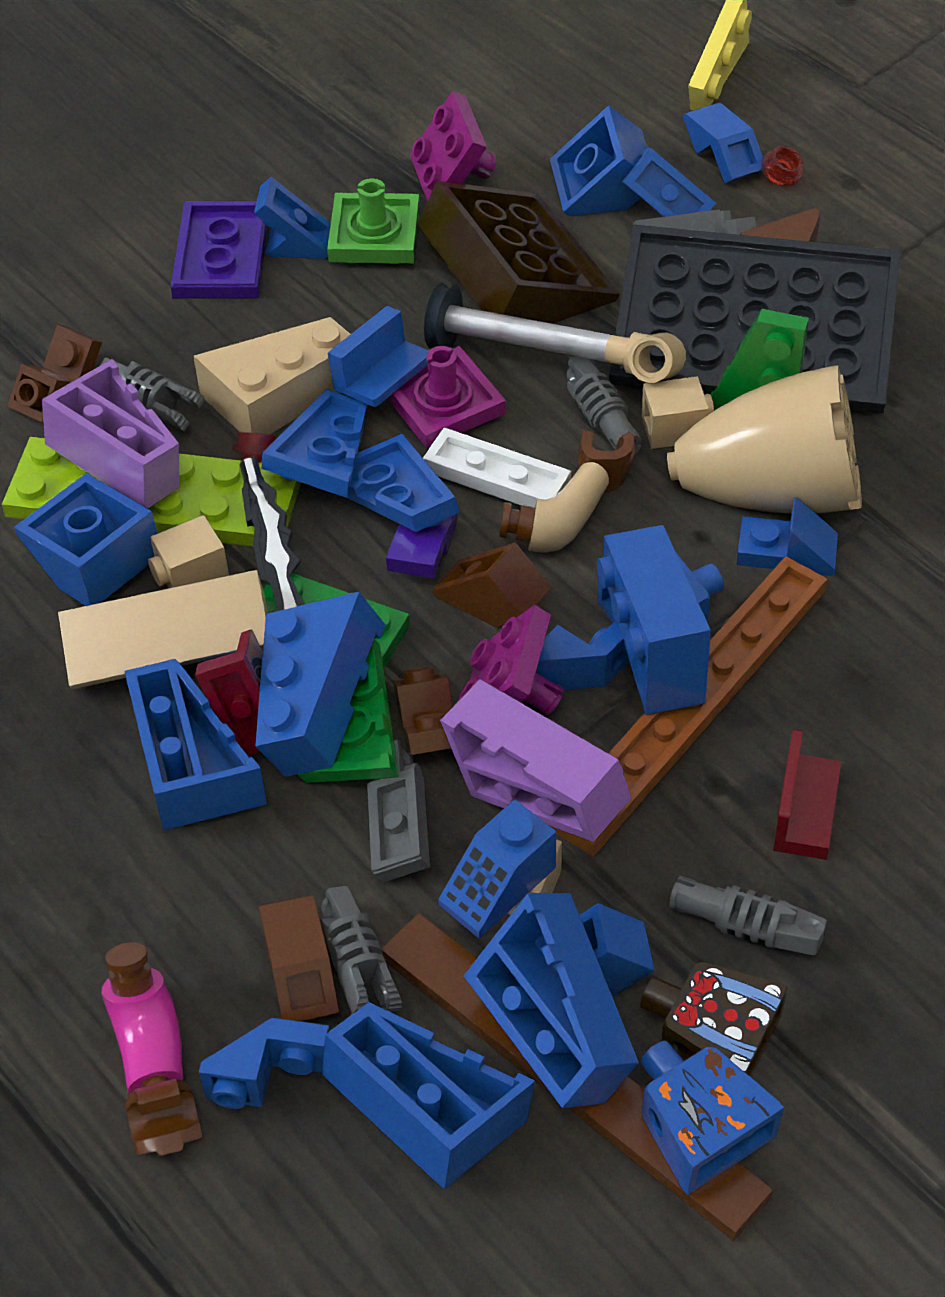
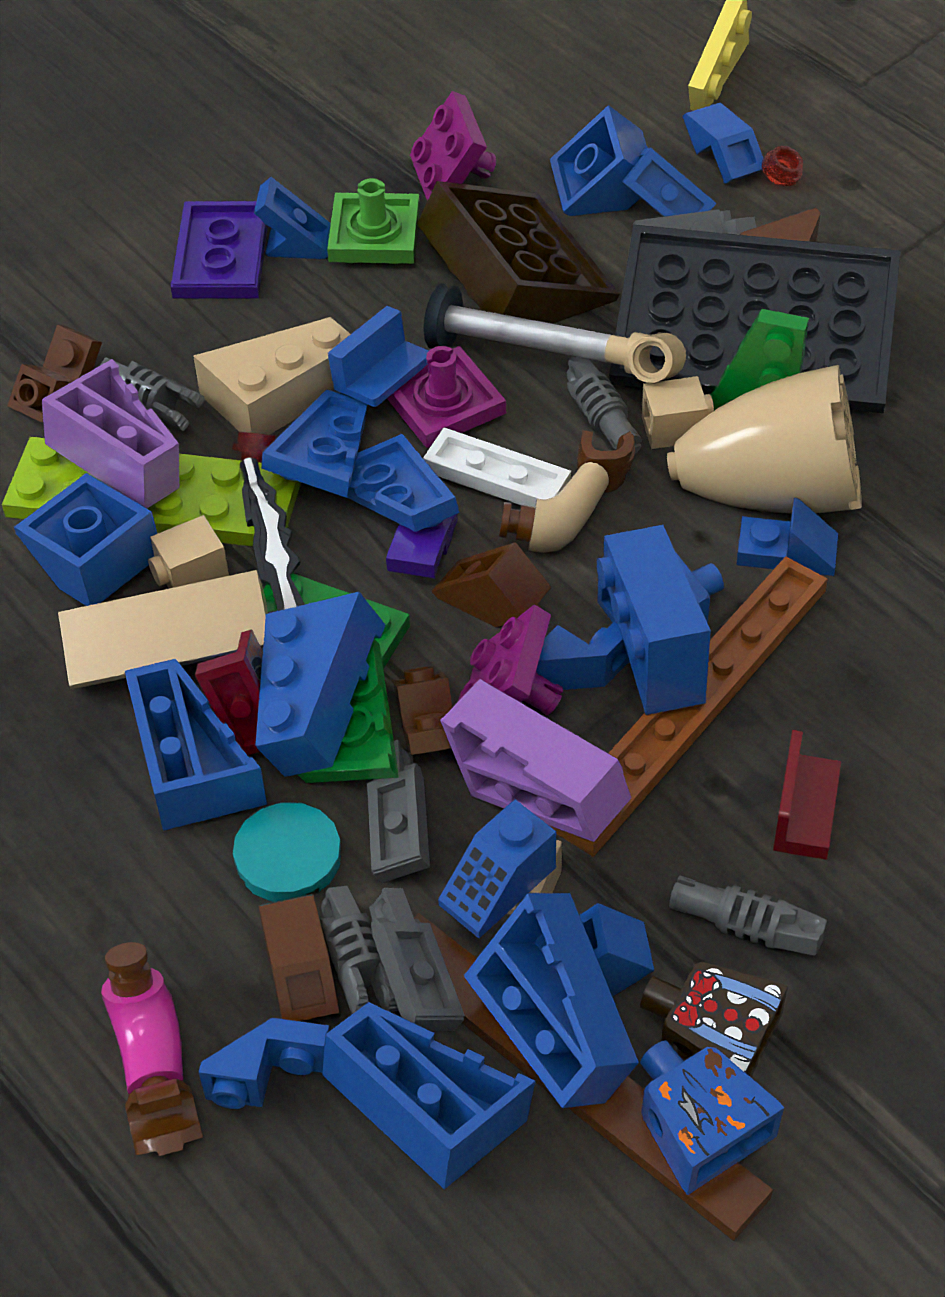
(287, 851): none -> teal tile
(414, 964): none -> dark grey hinge

